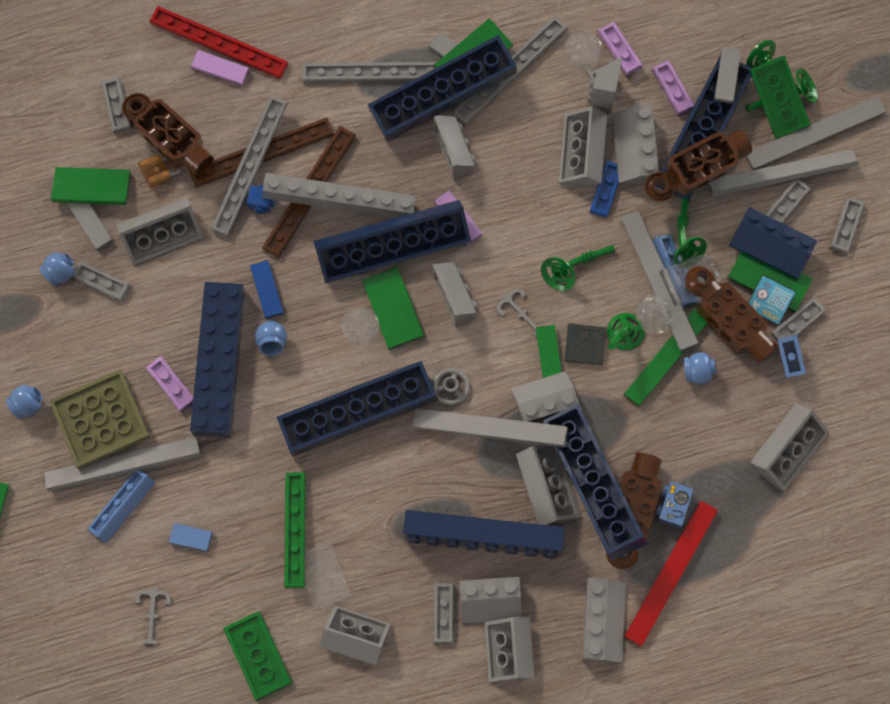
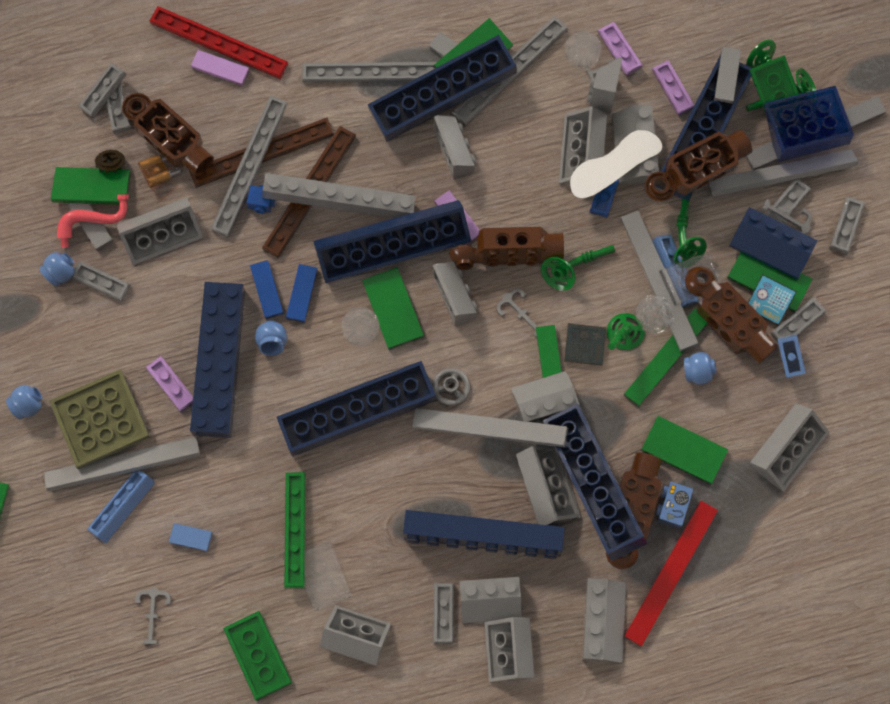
(66, 222): none -> coral animal
(102, 90): none -> light grey tile
(114, 156): none -> dark brown gear
(301, 293): none -> blue tile
(509, 247): none -> reddish brown brick
(601, 172): none -> white sticker
(684, 450): none -> green tile
(804, 228): none -> light grey piece
(808, 123): none -> clear blue slope

